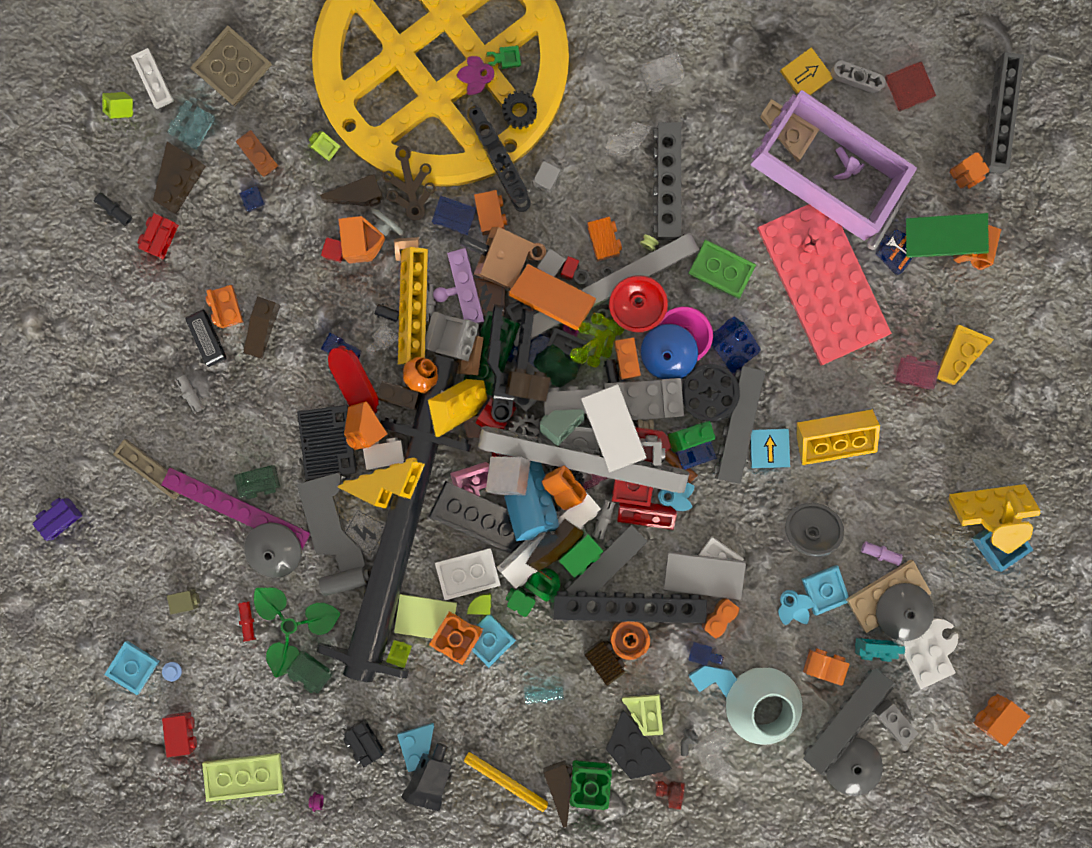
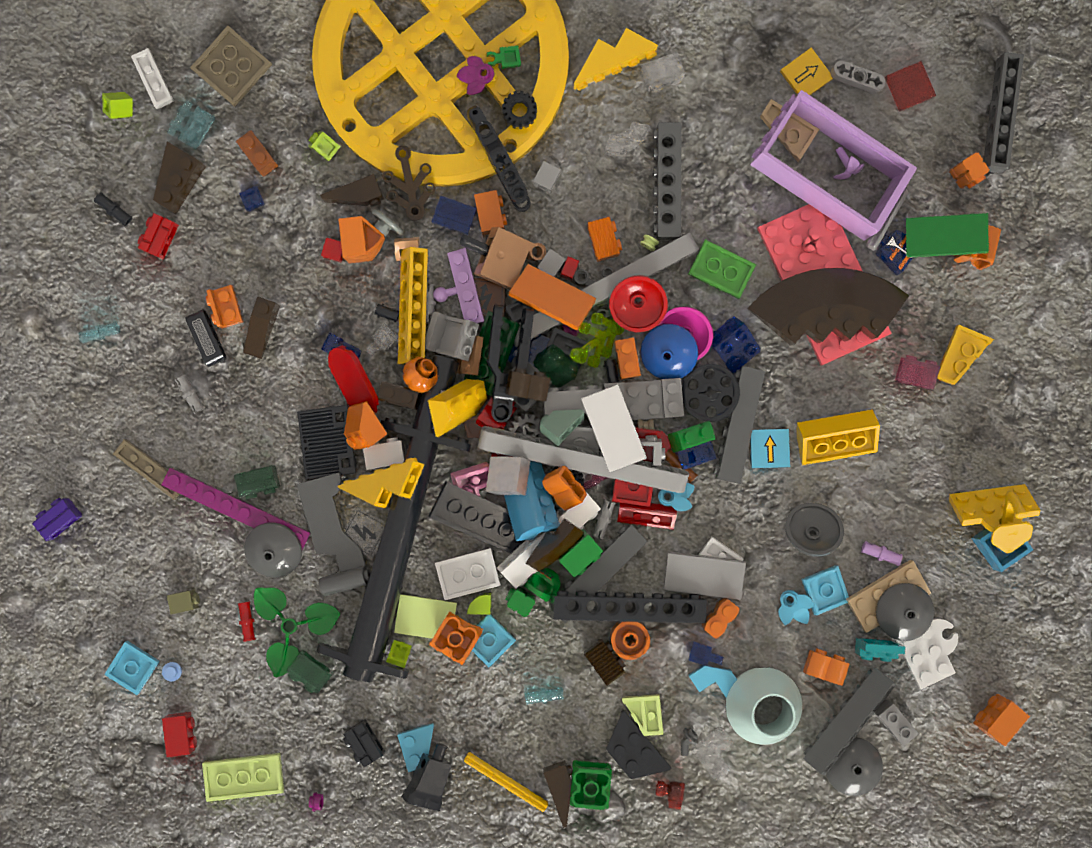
(99, 332): none -> clear light blue pin
(608, 59): none -> yellow slope
(827, 303): none -> dark brown brick

